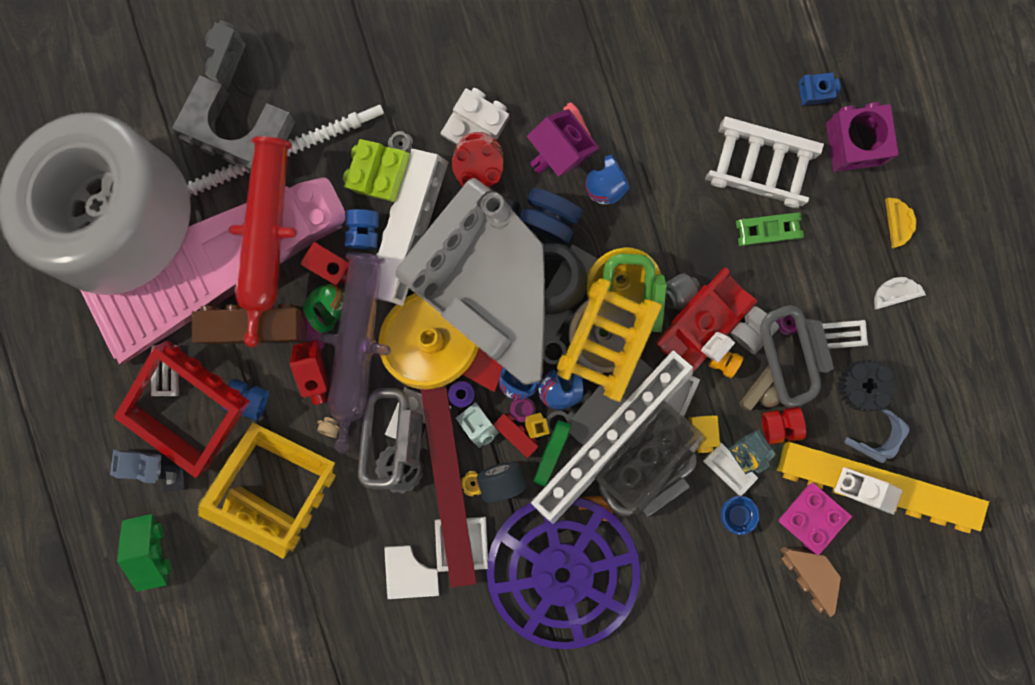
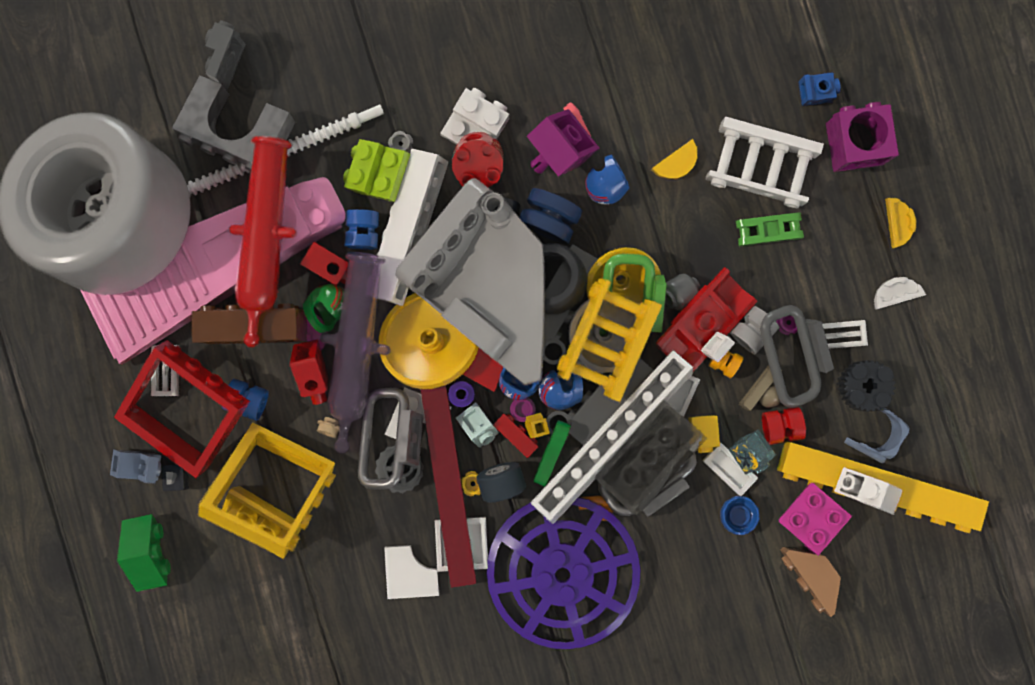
(678, 163): none -> yellow tile

